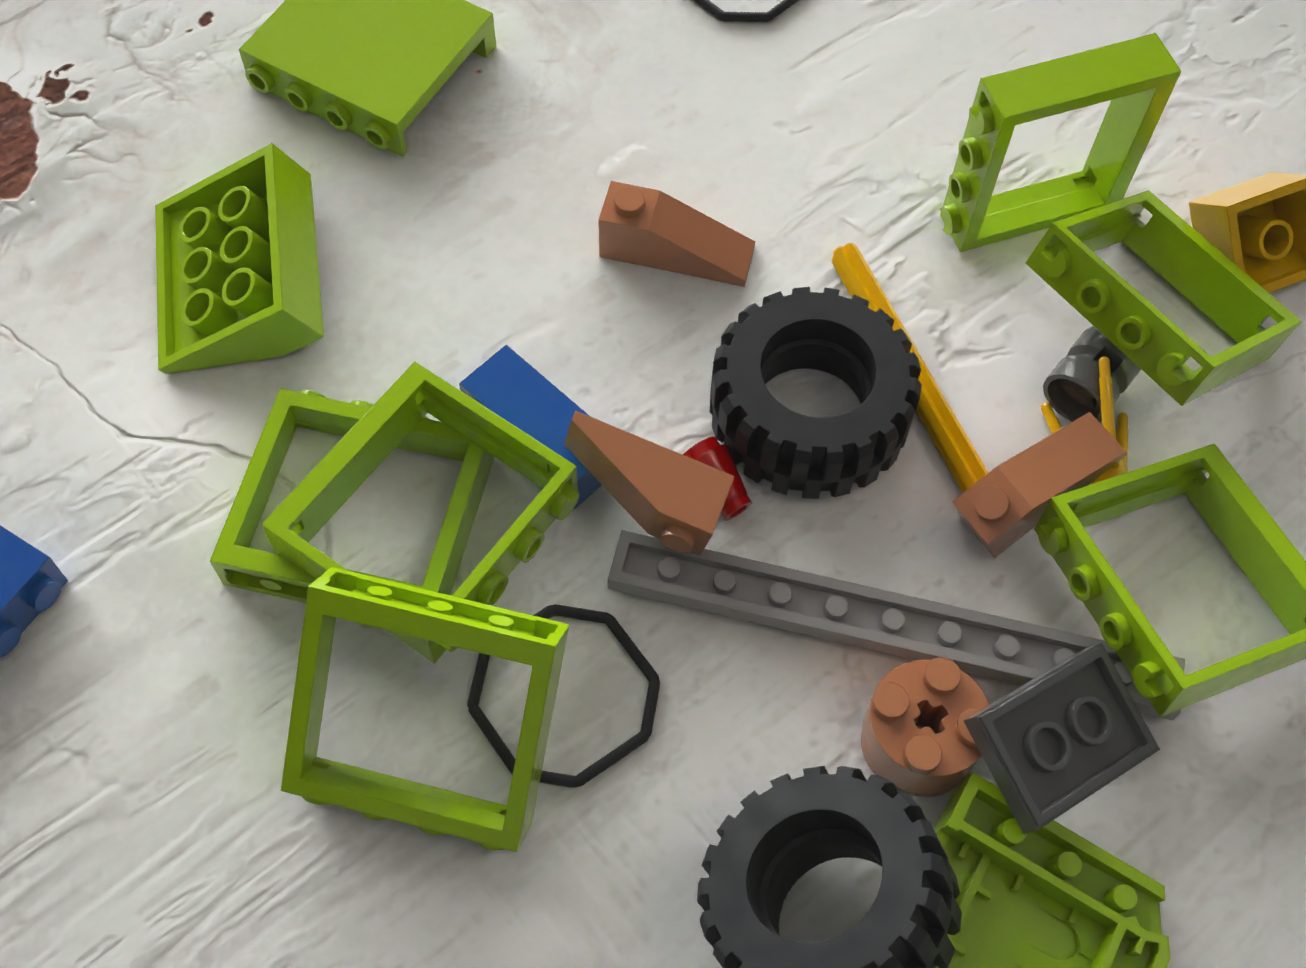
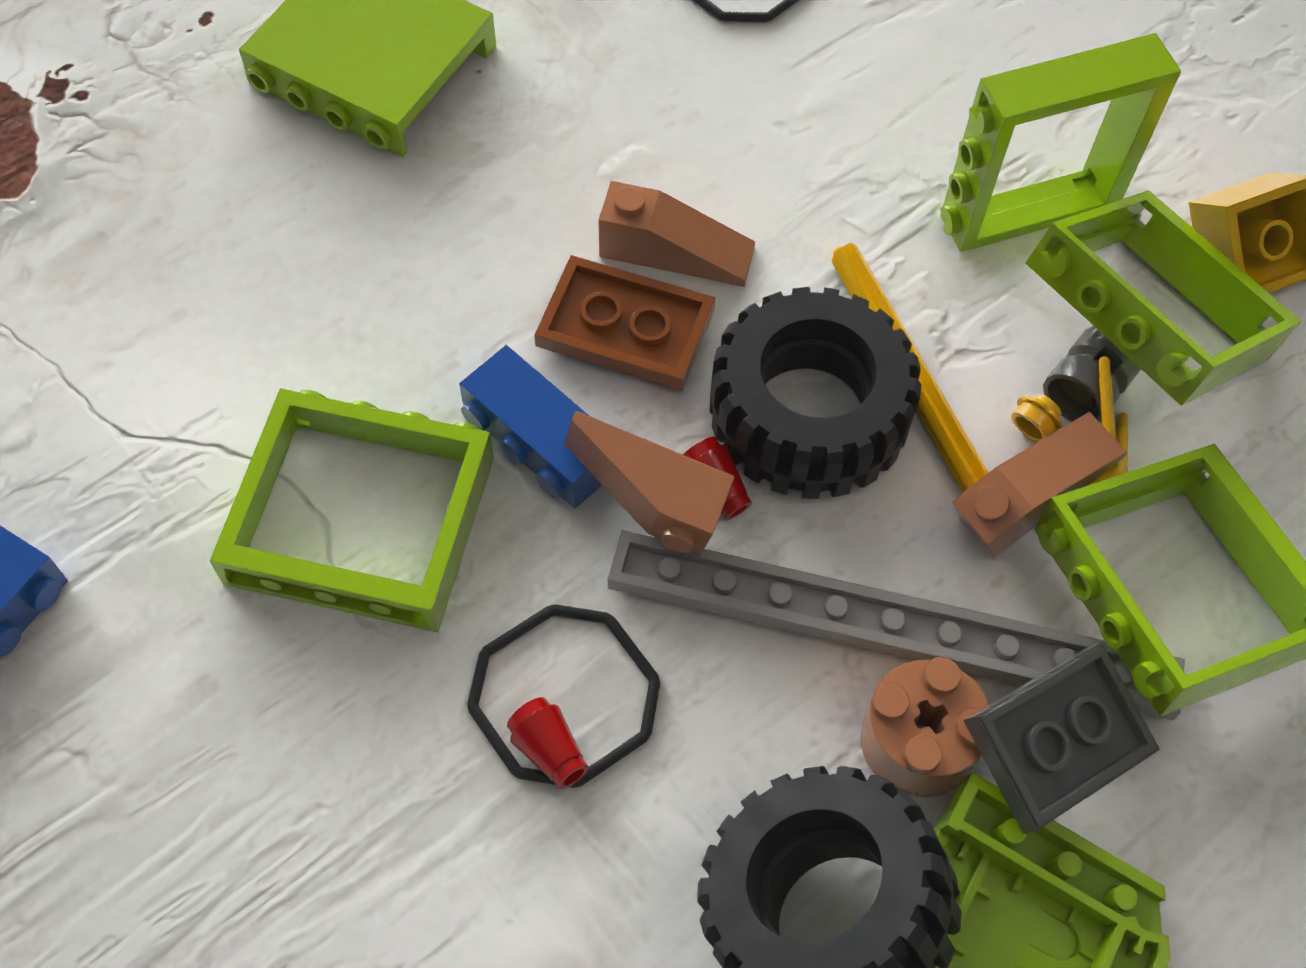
(238, 266): lime slope -> none
(377, 435): lime window -> none
(443, 621): lime window -> none
(547, 741): none -> red cone
(625, 322): none -> dark orange plate
(1037, 417): none -> yellow plate

